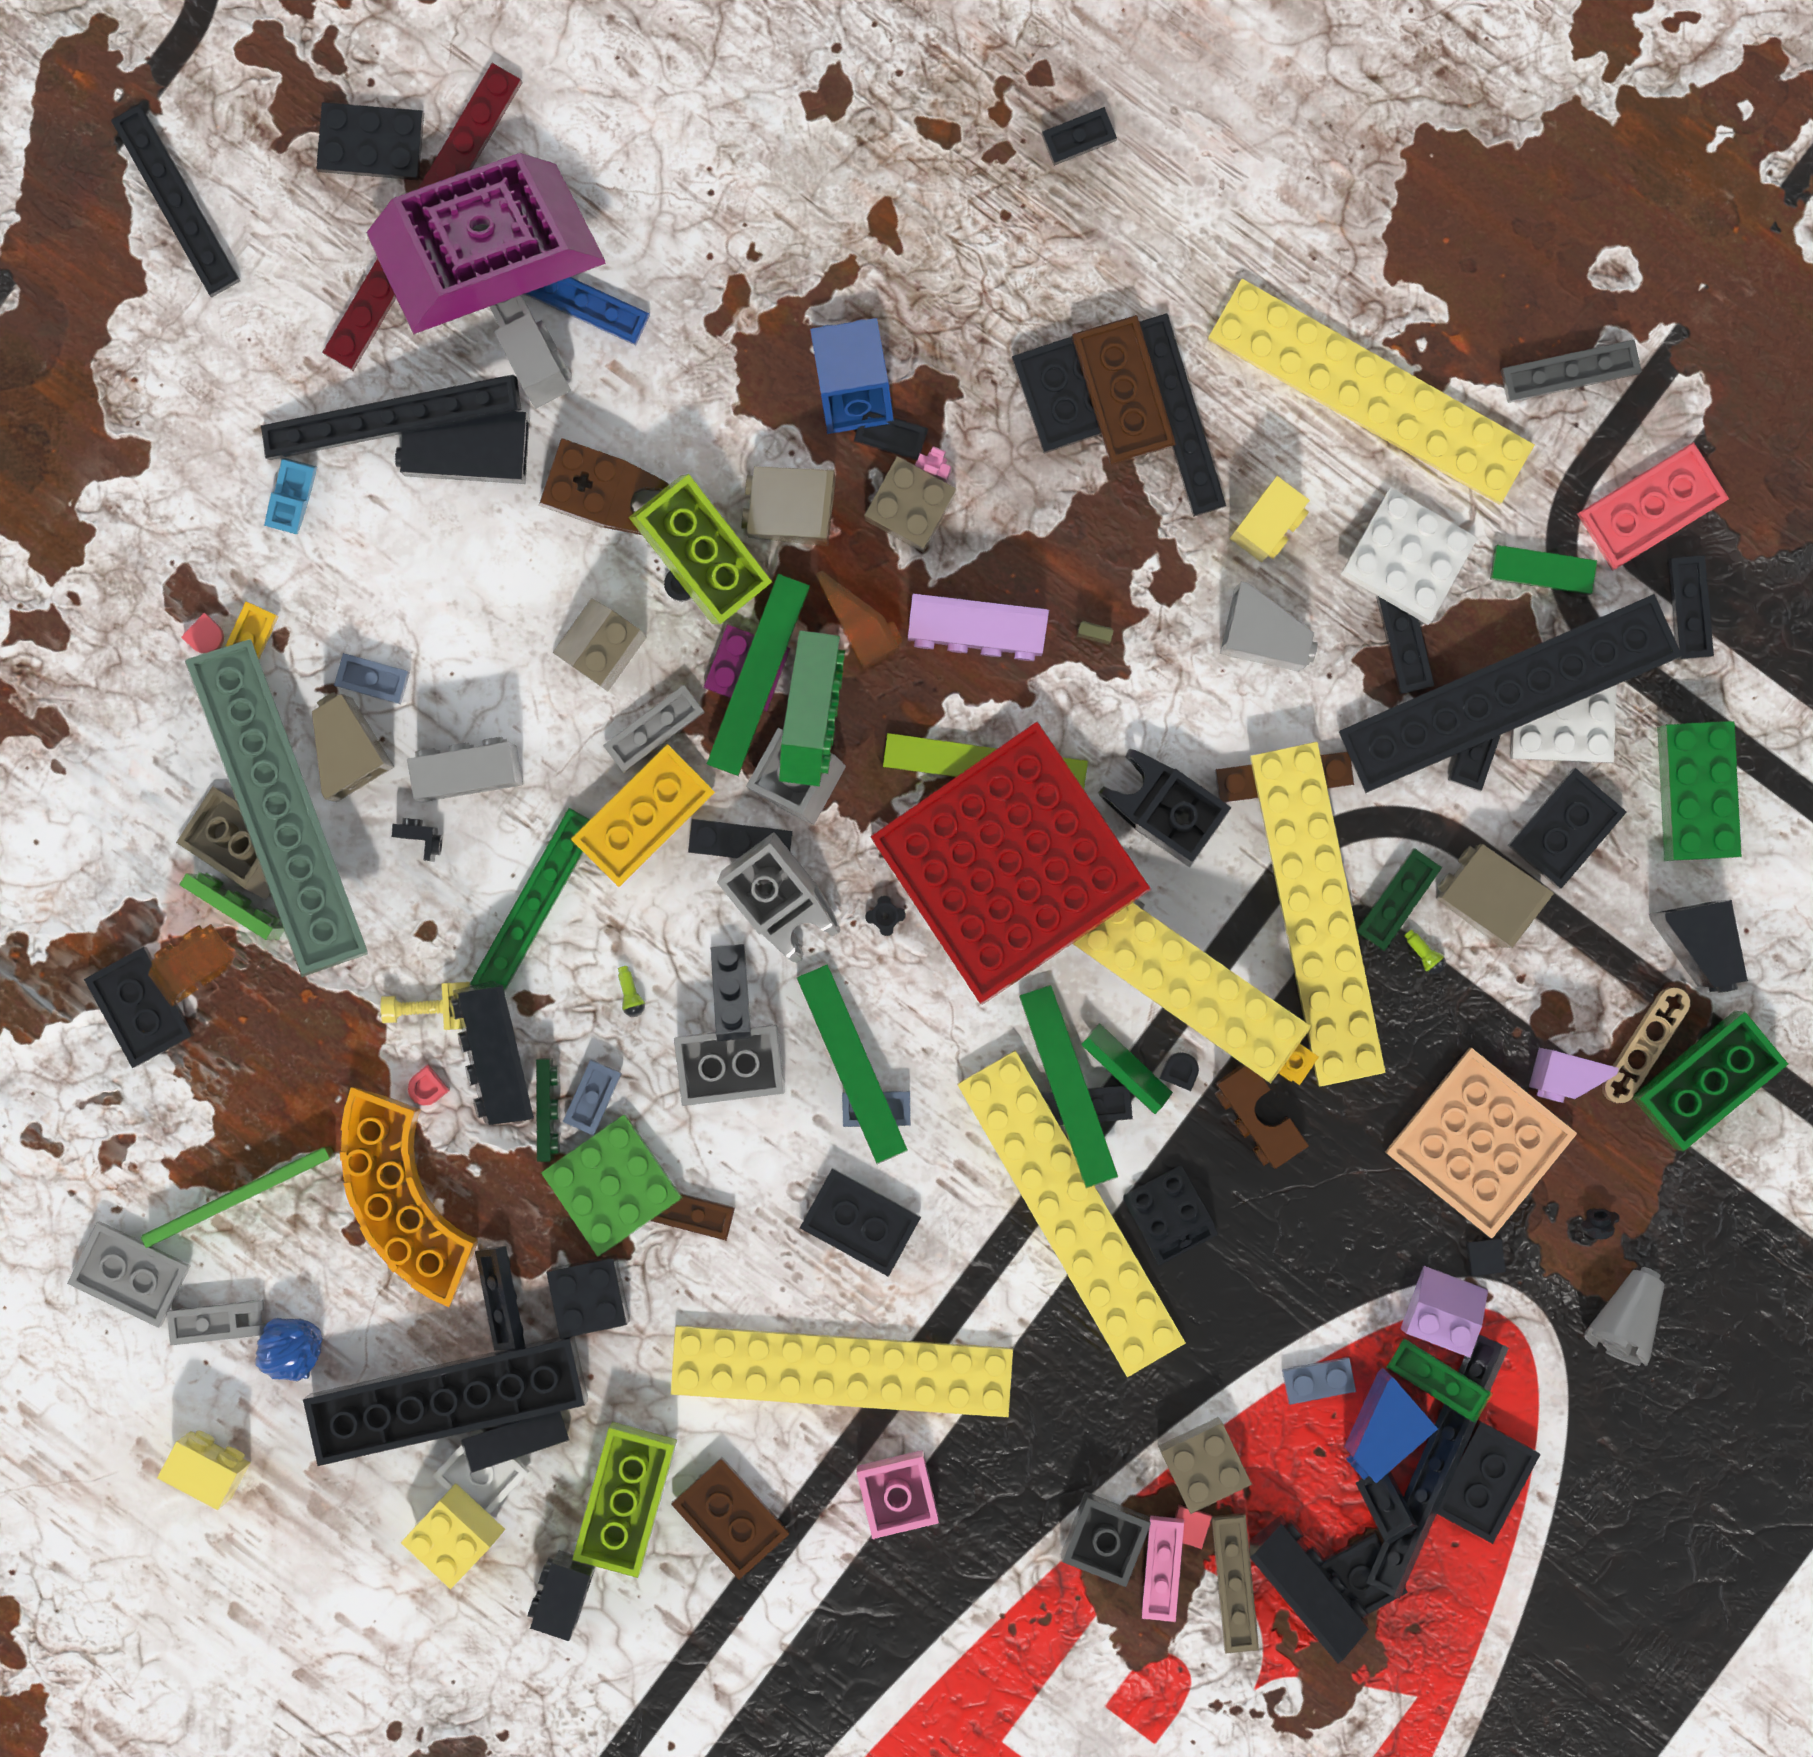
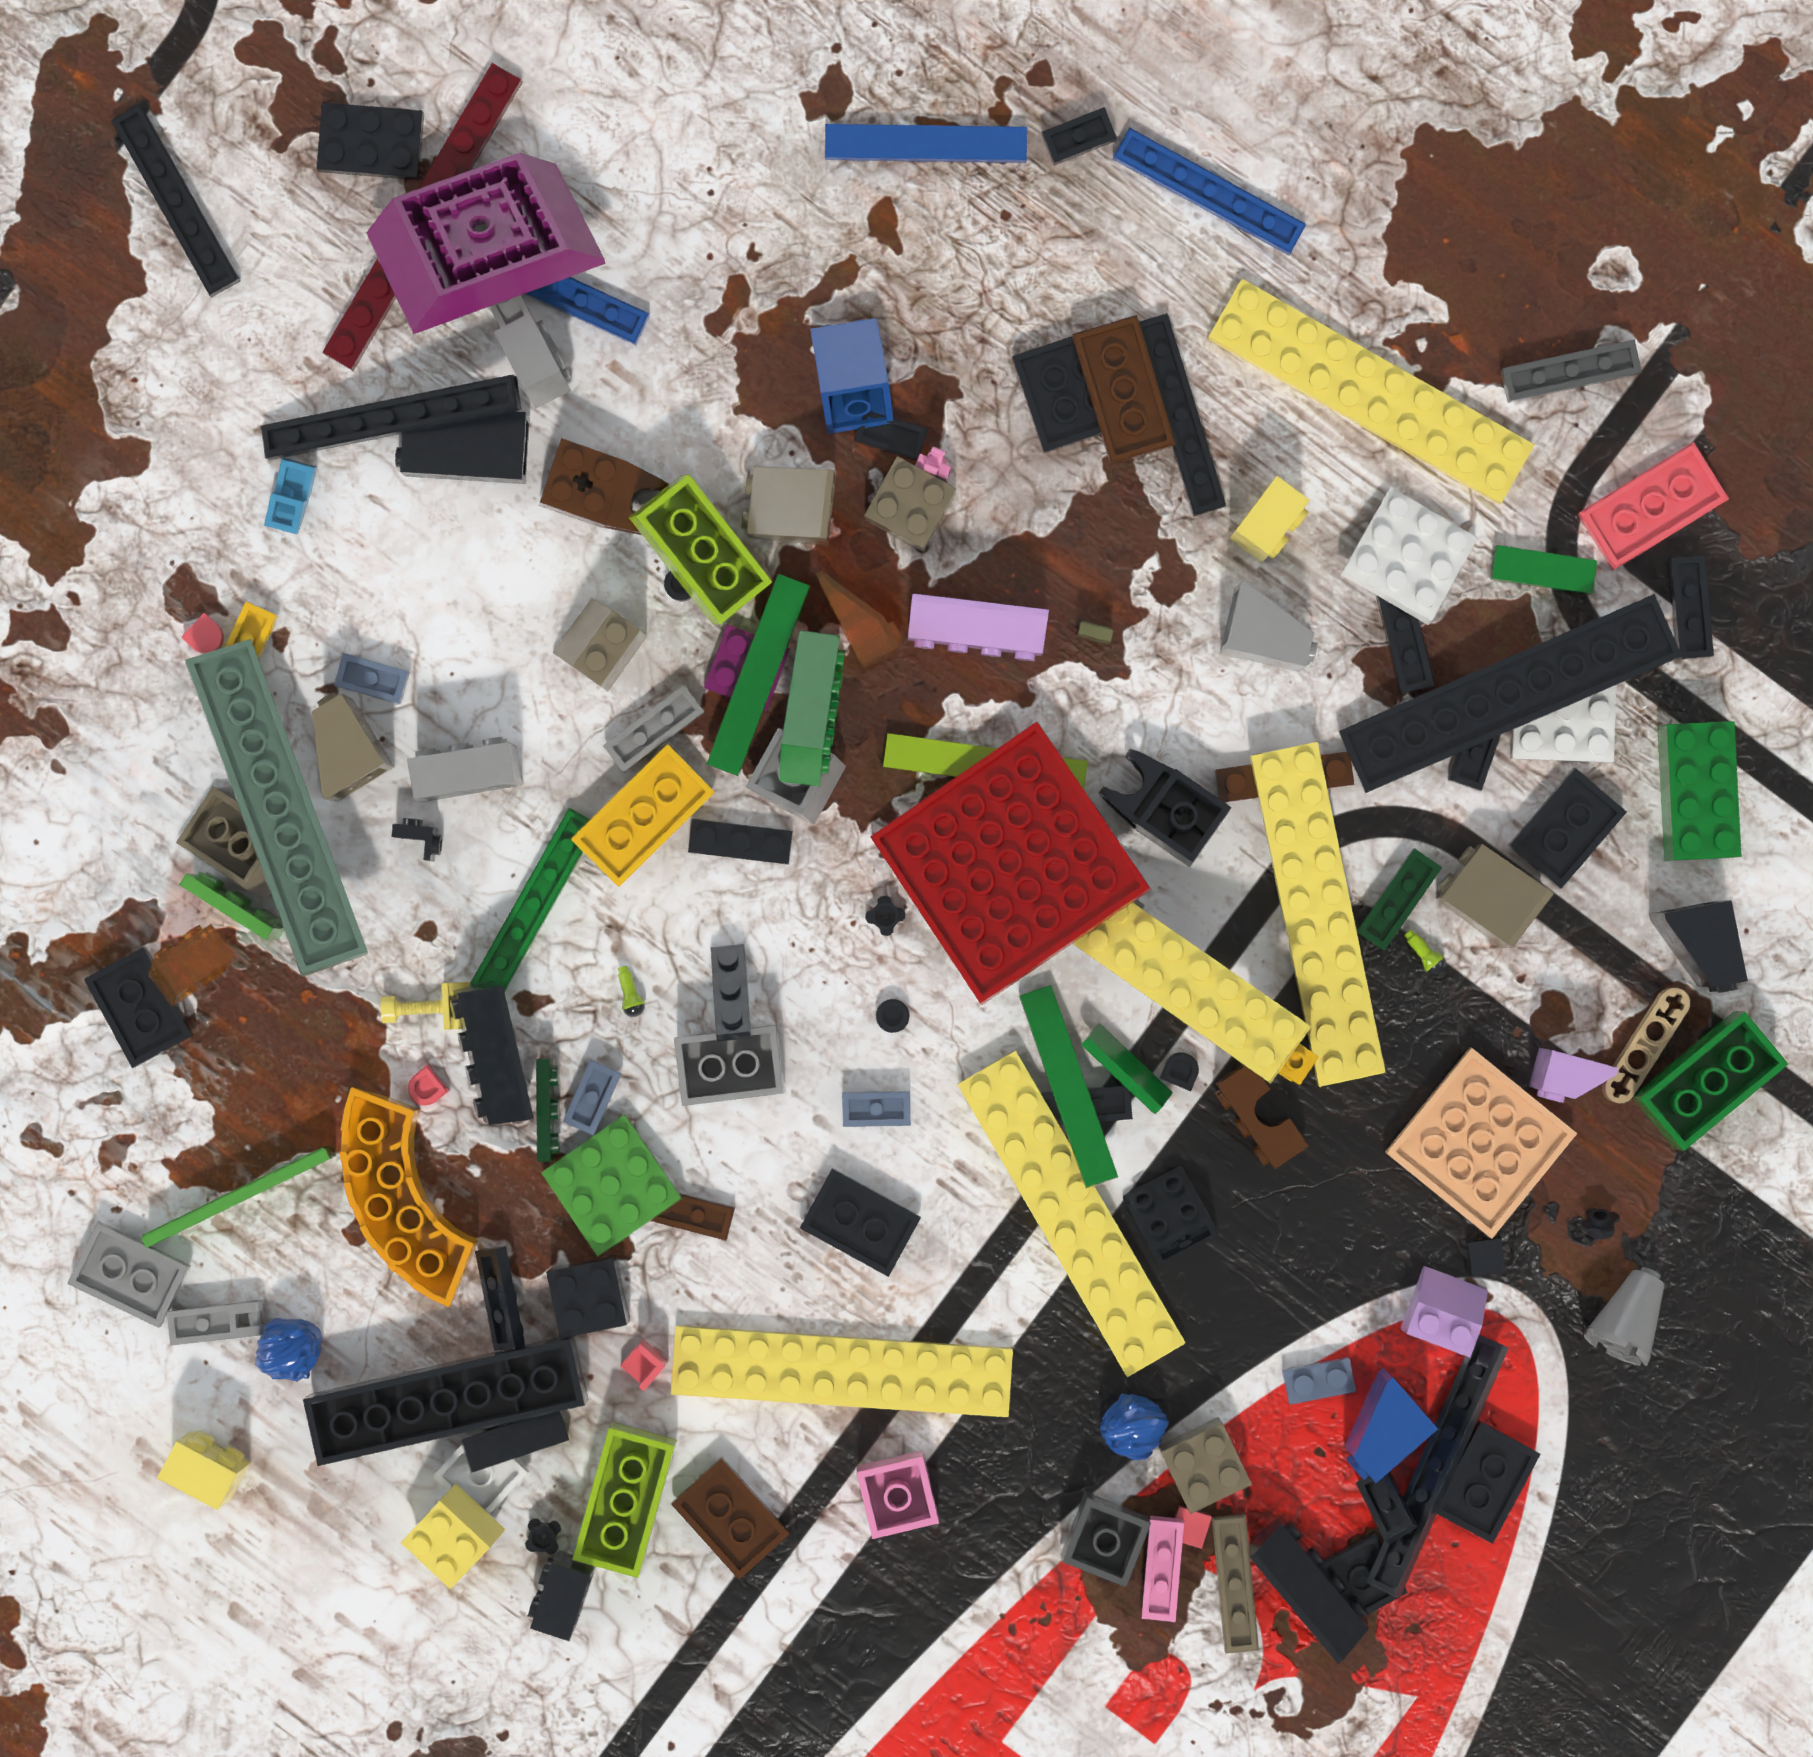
(546, 1545): none -> black plate
(644, 1364): none -> coral panel
(779, 907): light grey brick -> none
(852, 1064): green tile -> none
(892, 1015): none -> black tile
(926, 143): none -> blue tile
(1133, 1426): none -> blue hair
(1209, 191): none -> blue tile
(1439, 1380): green tile -> none

